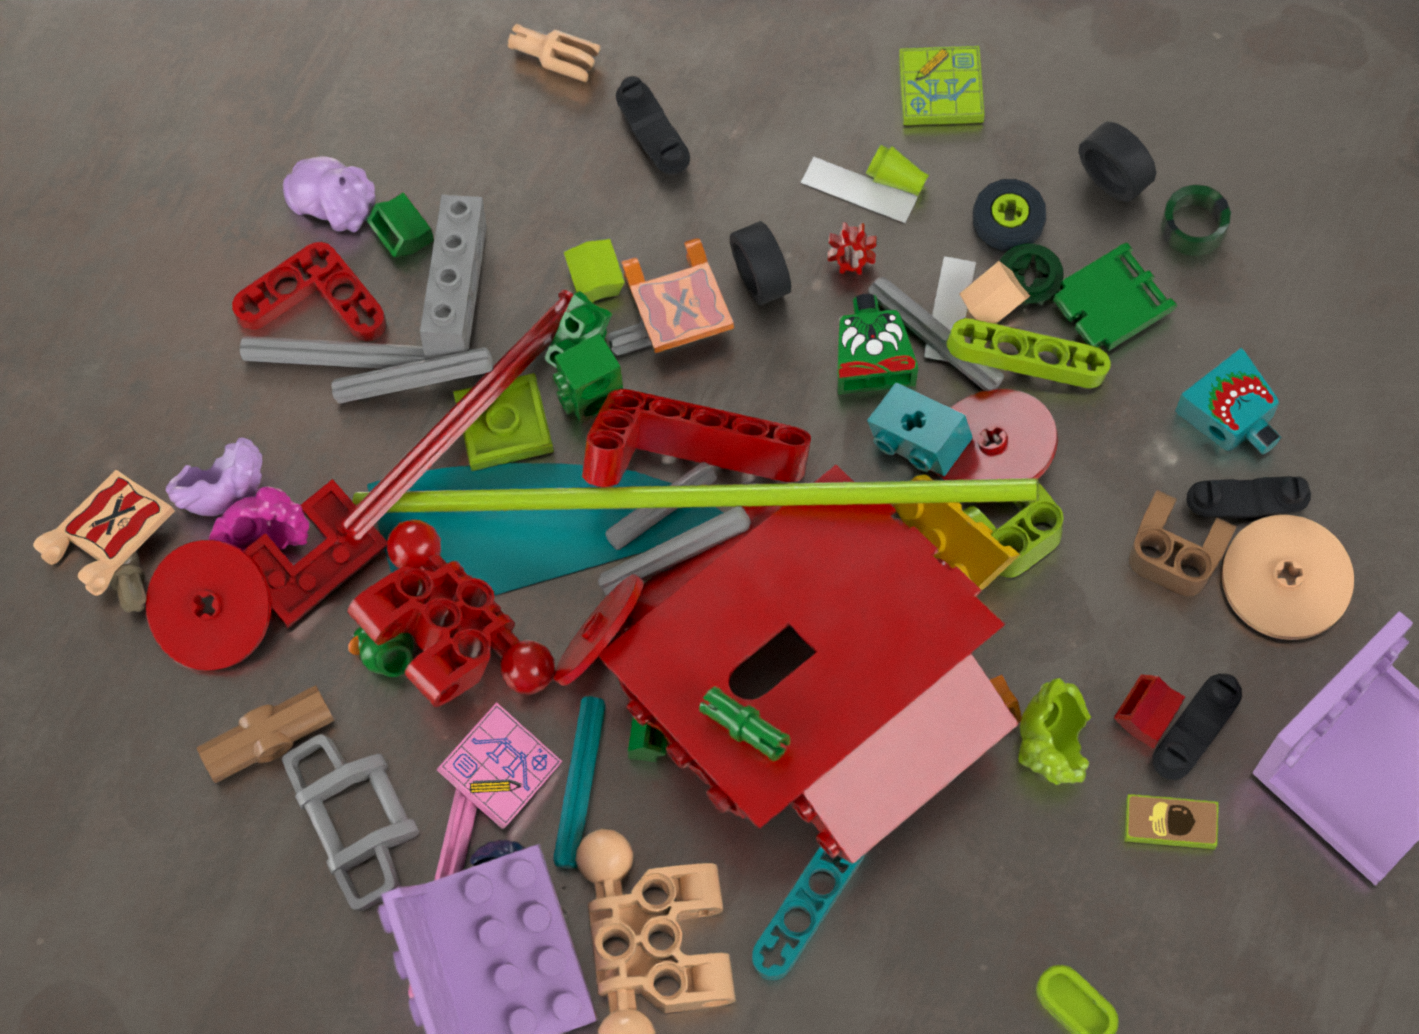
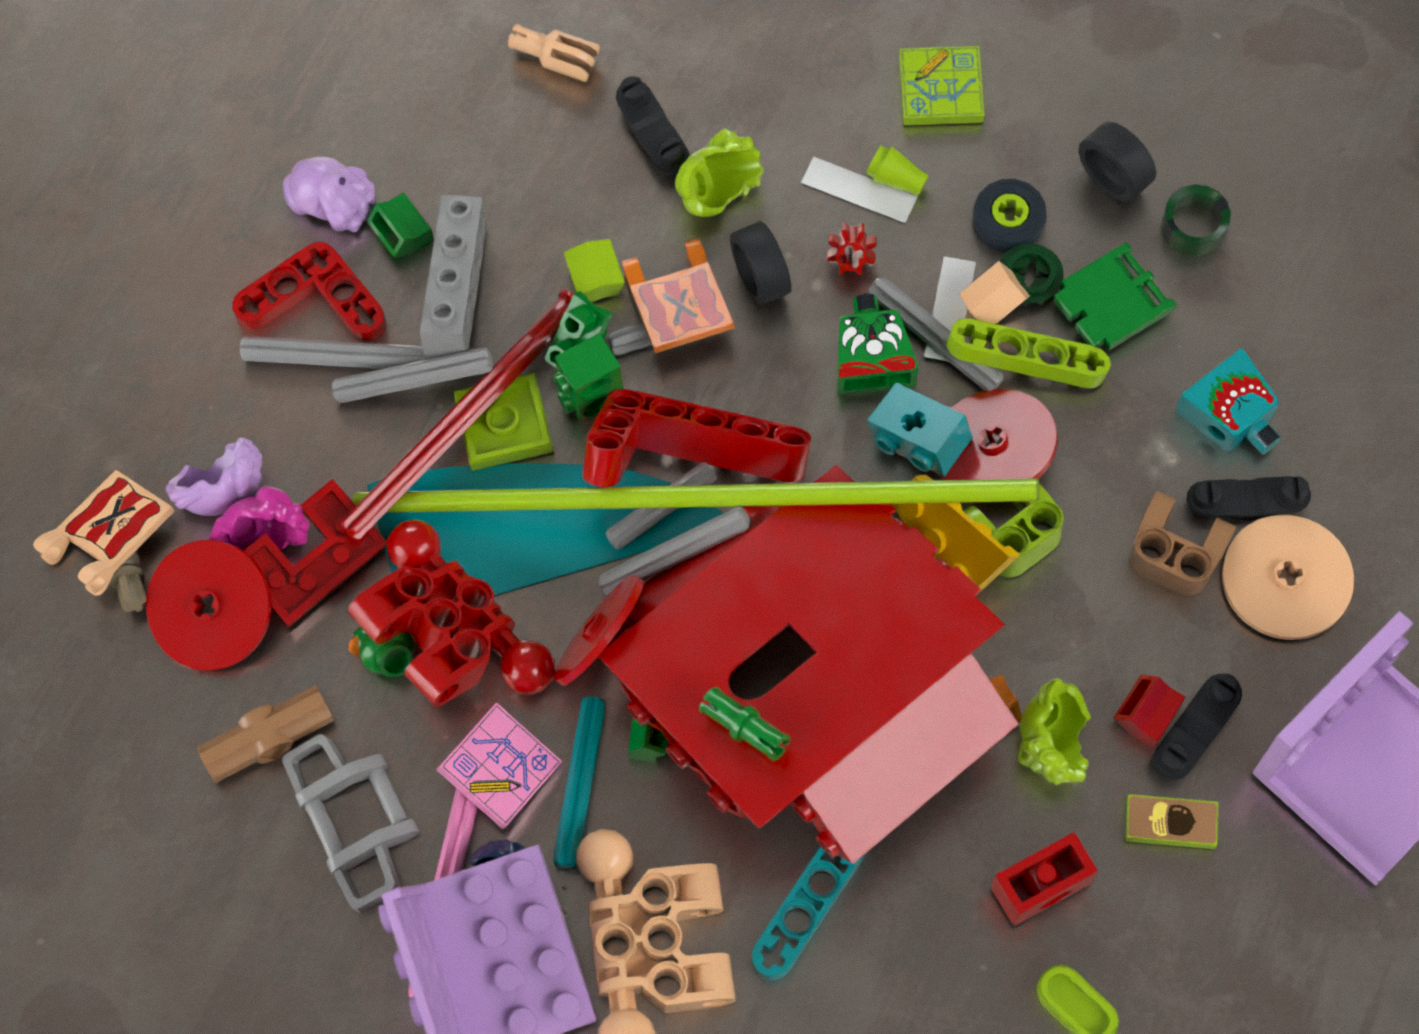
(719, 173): none -> lime hair
(1044, 879): none -> red brick

